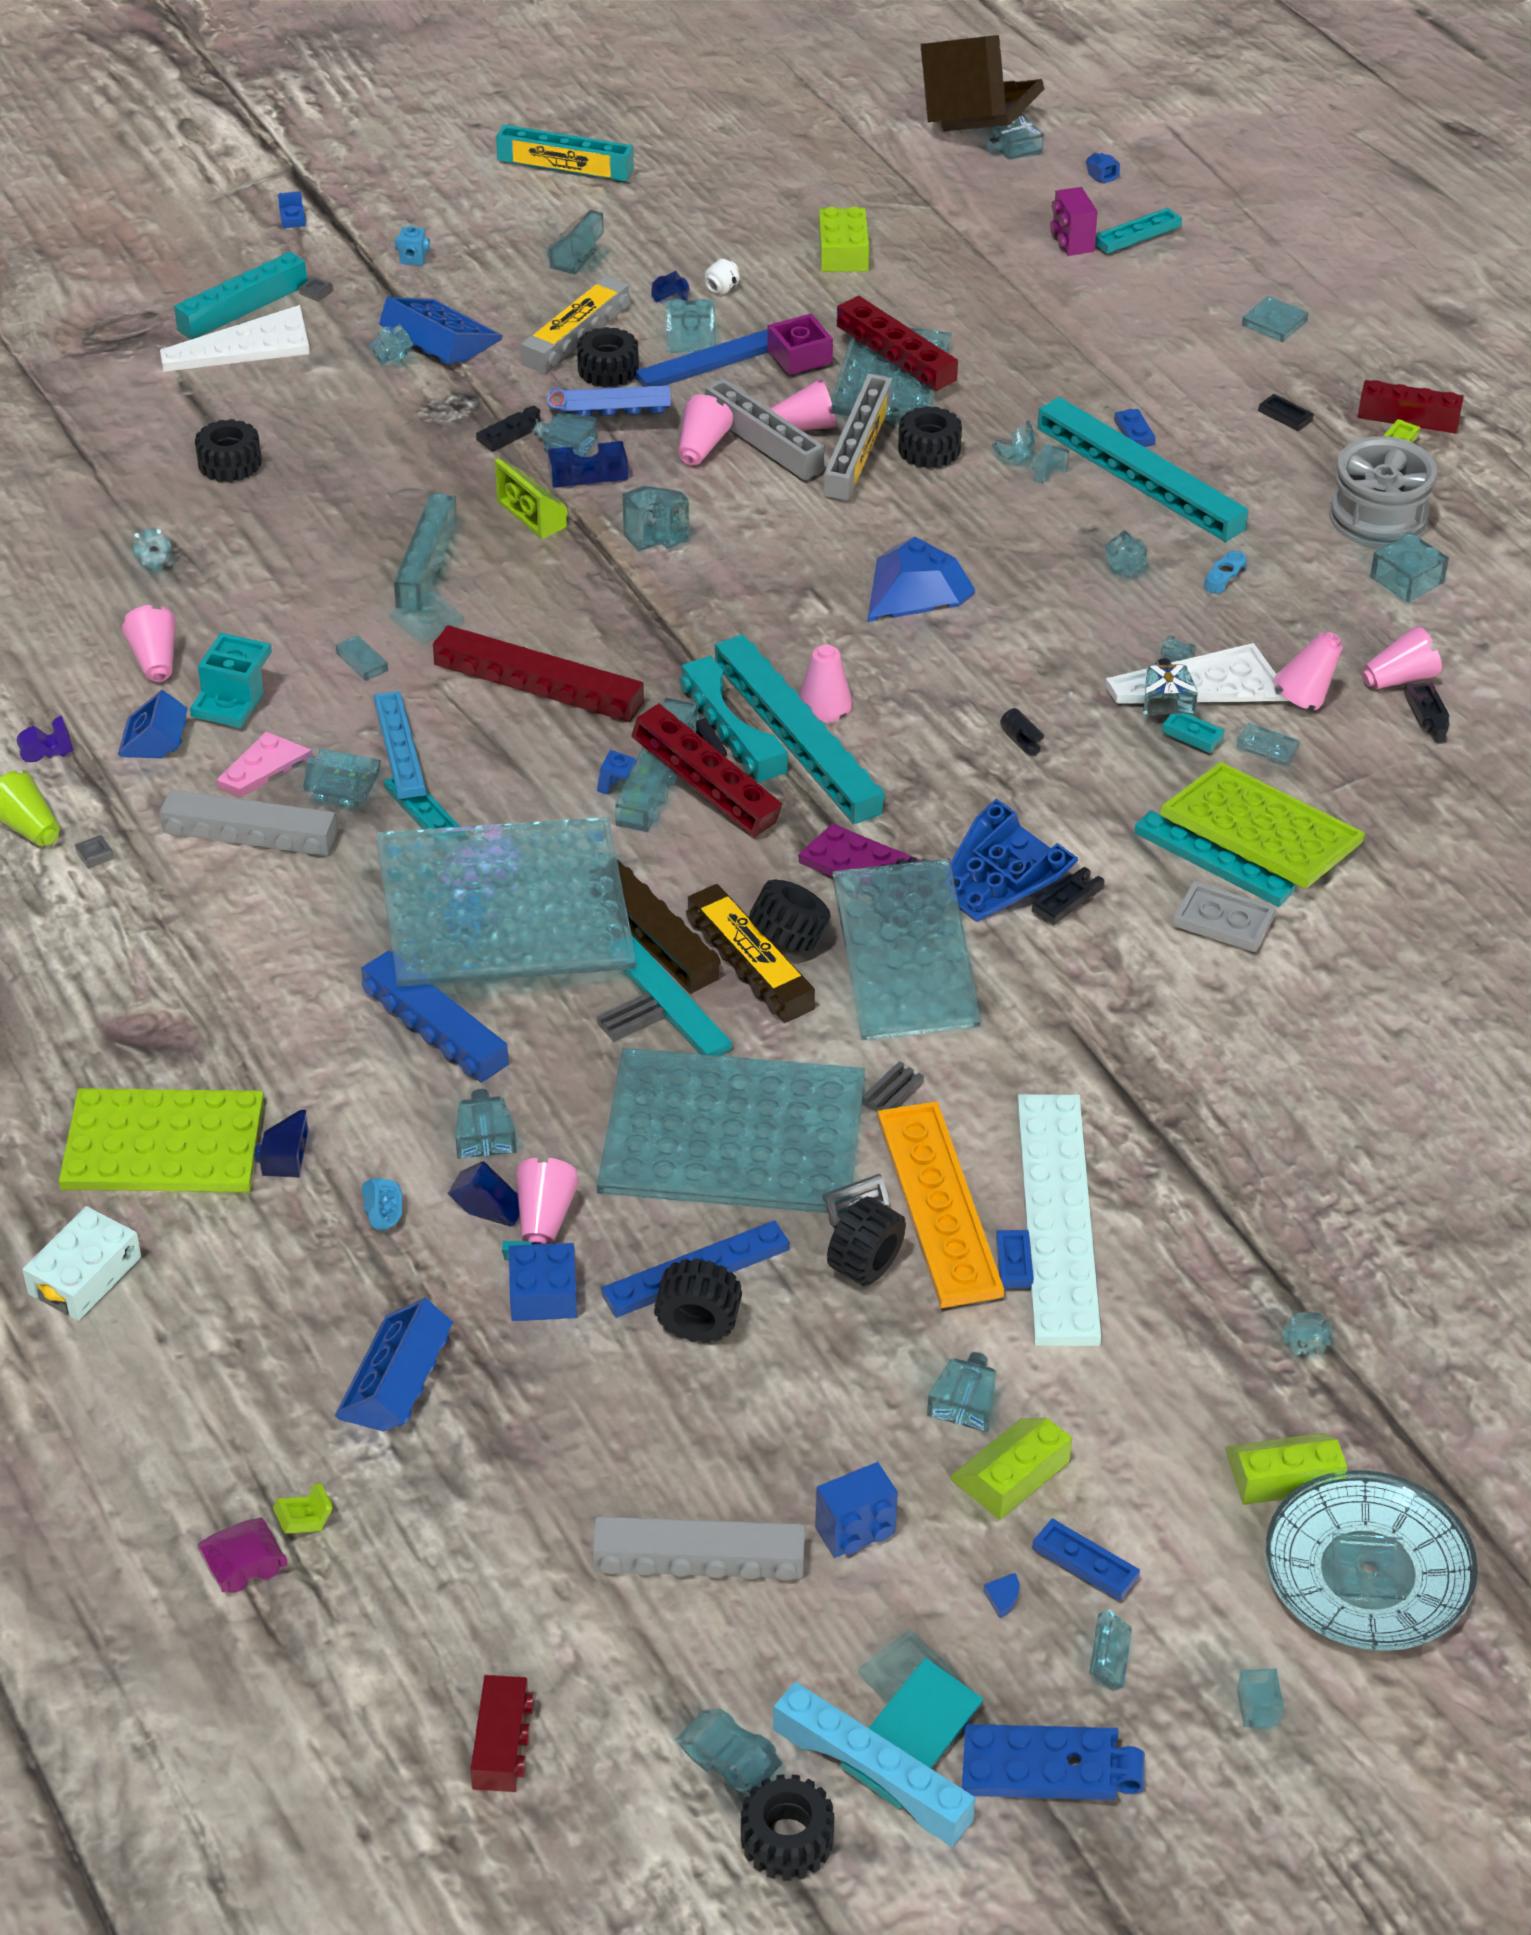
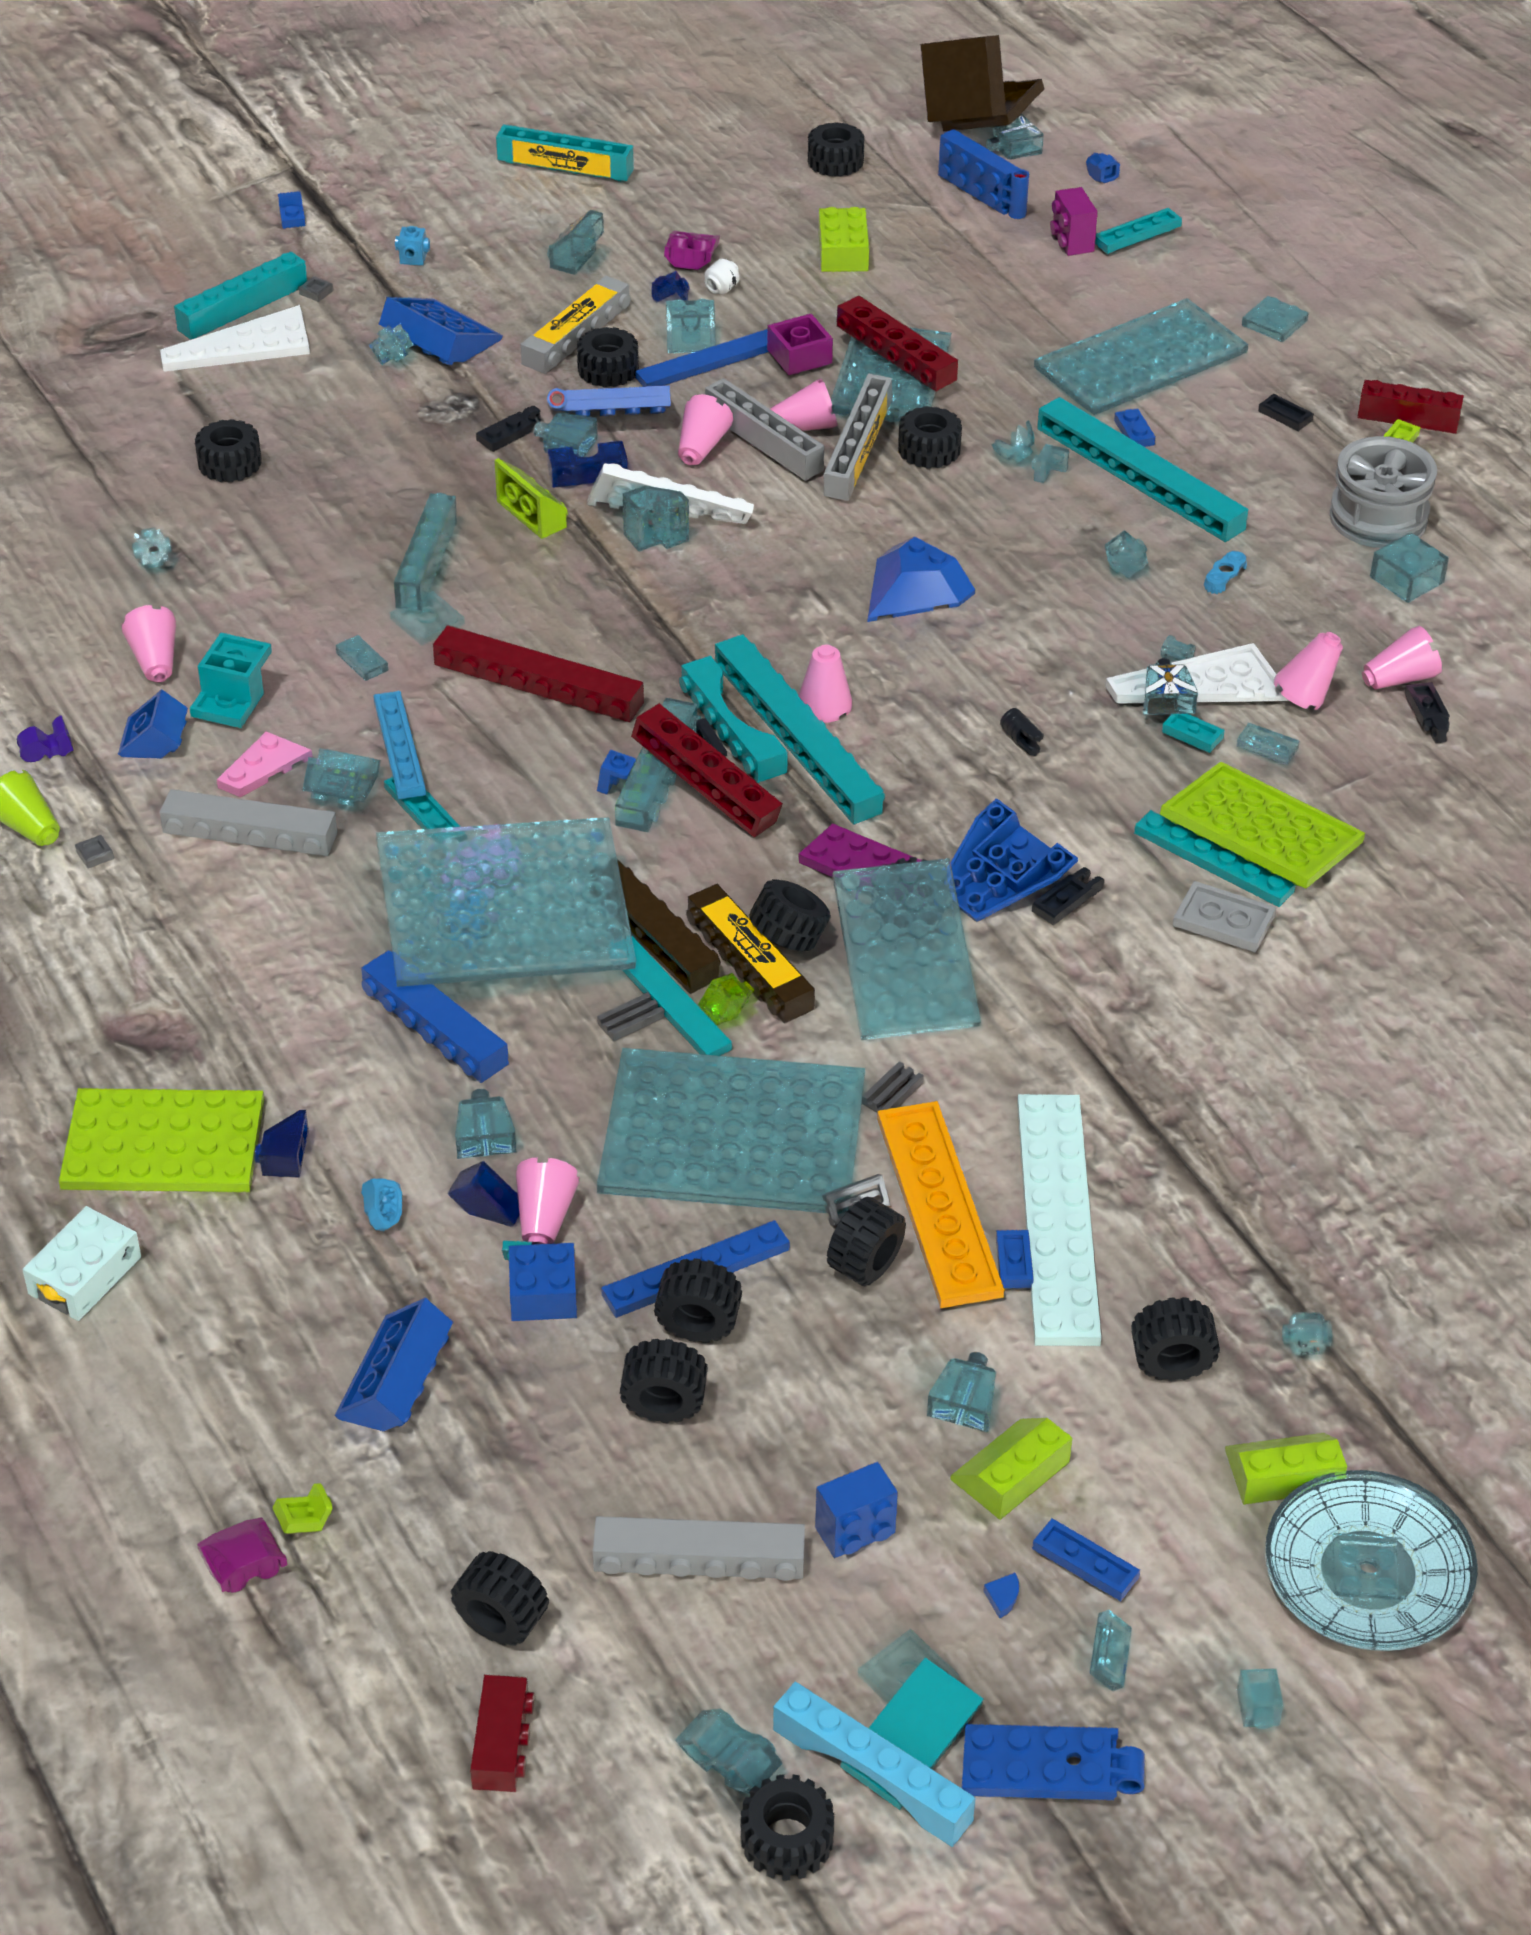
(499, 1598): none -> black tyre
(615, 480): none -> white wing
(663, 1380): none -> black tyre
(690, 249): none -> magenta slope
(725, 998): none -> clear neon green brick
(836, 149): none -> black tyre
(983, 174): none -> blue hinge
(1140, 356): none -> clear light blue plate
(1175, 1339): none -> black tyre

